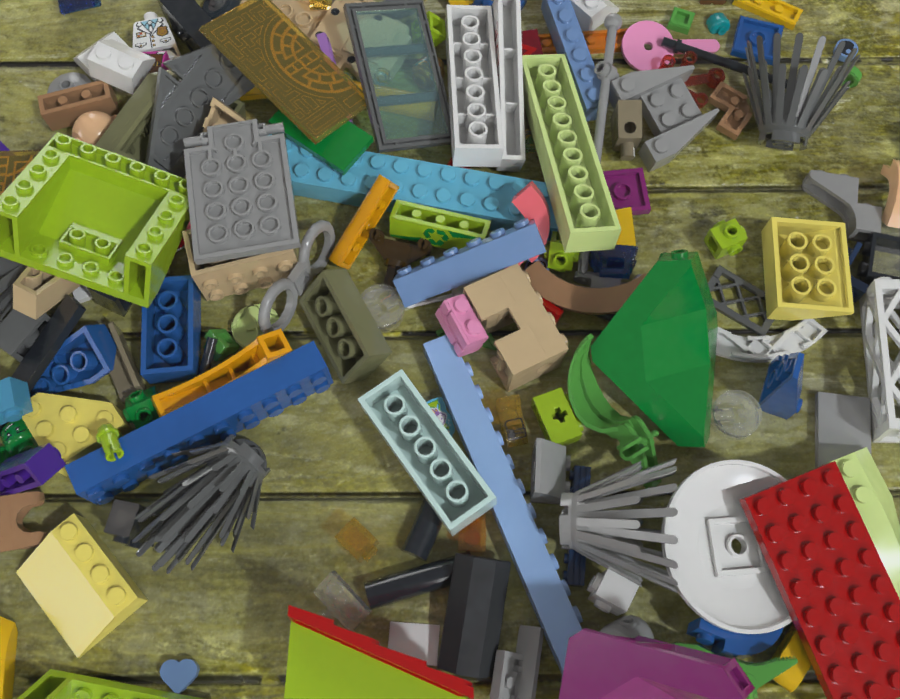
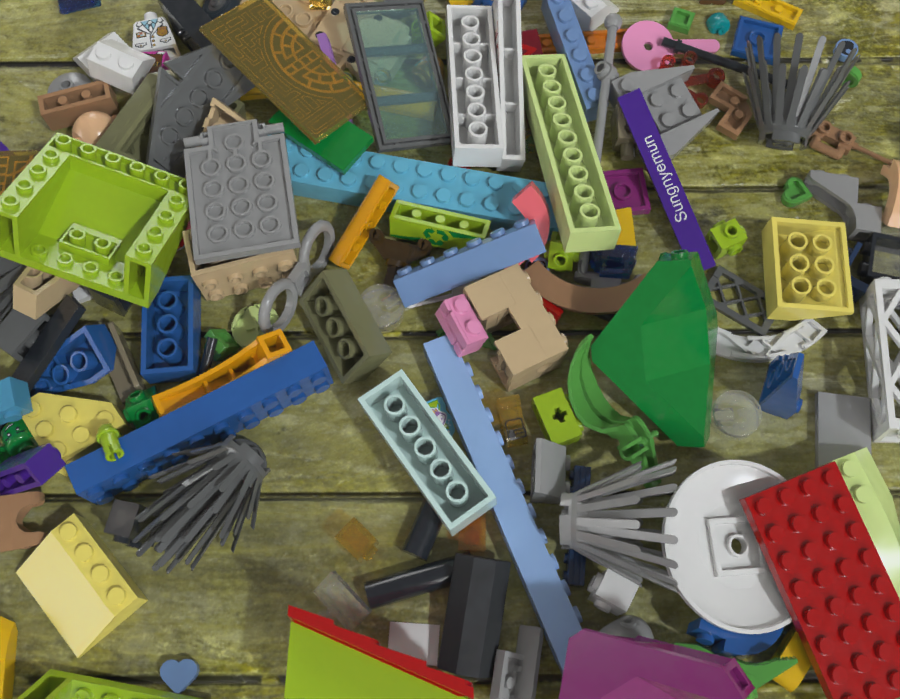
(664, 176): none -> dark purple tile
(795, 192): none -> bright green tile
(842, 140): none -> medium nougat piece

